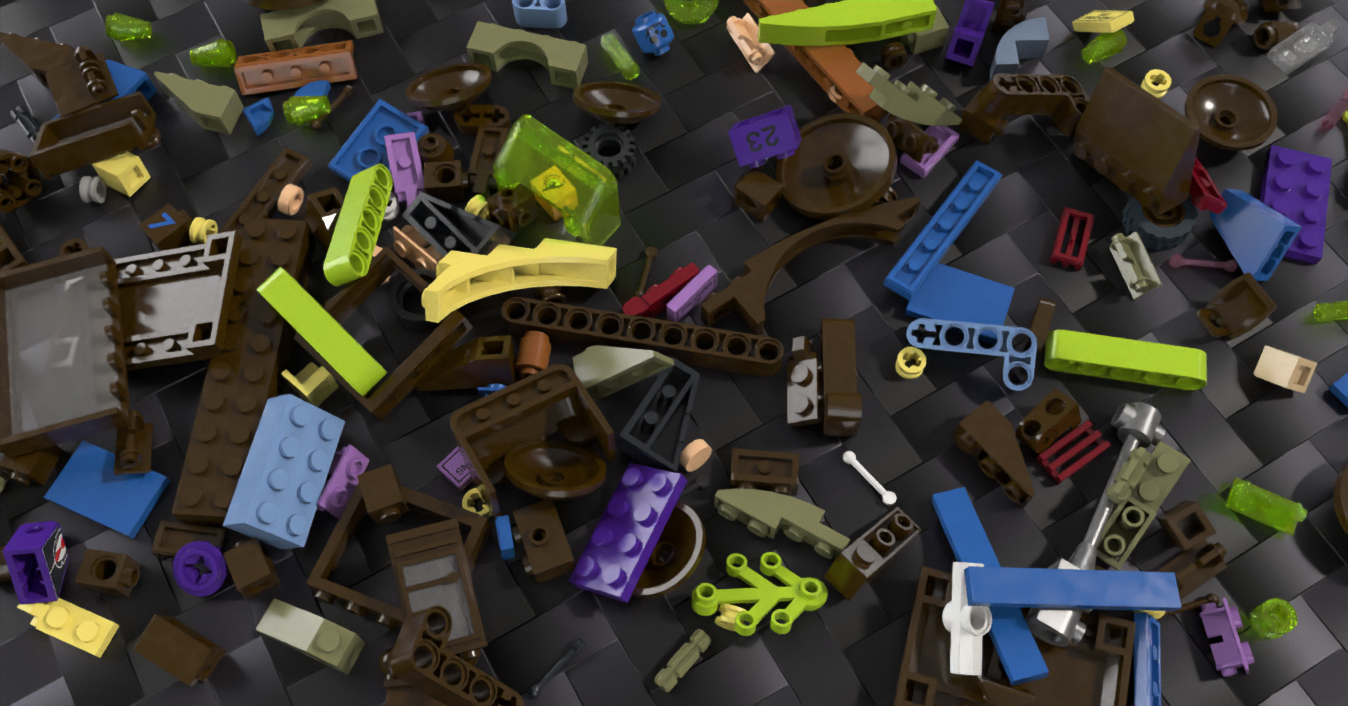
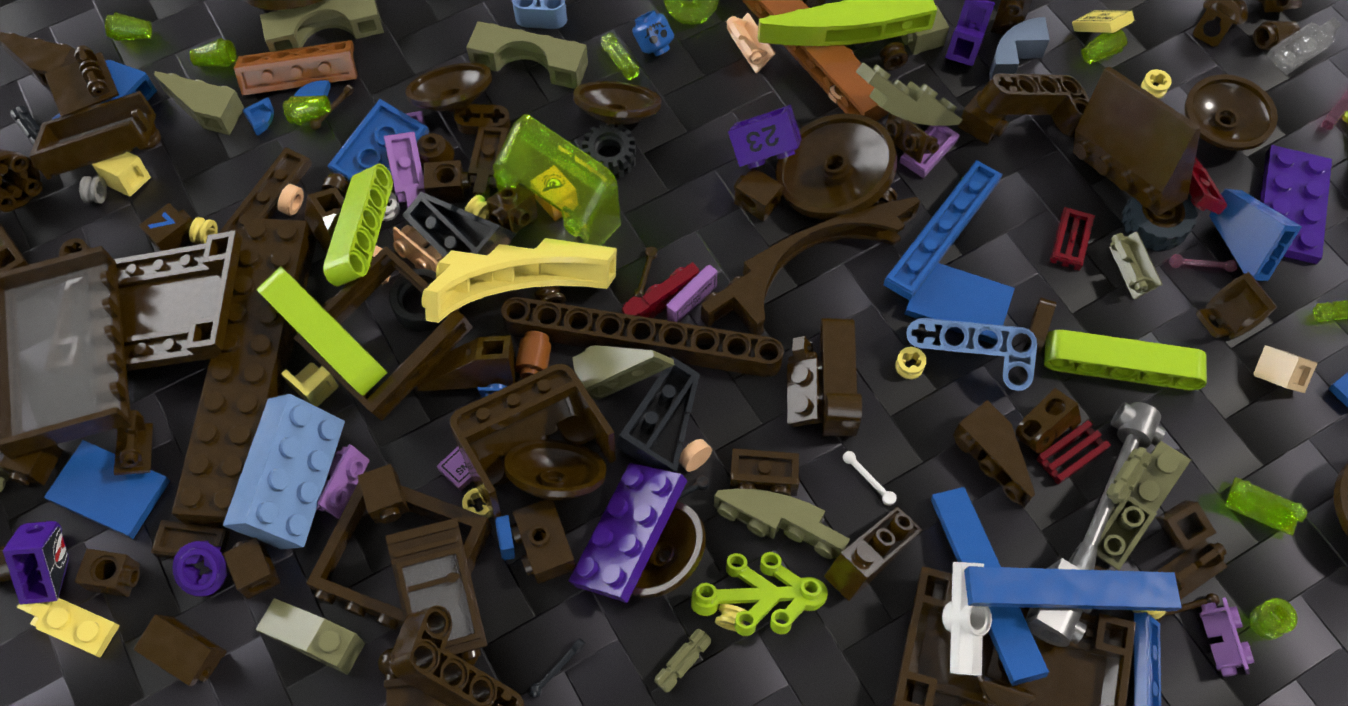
(336, 180): none -> dark brown hinge

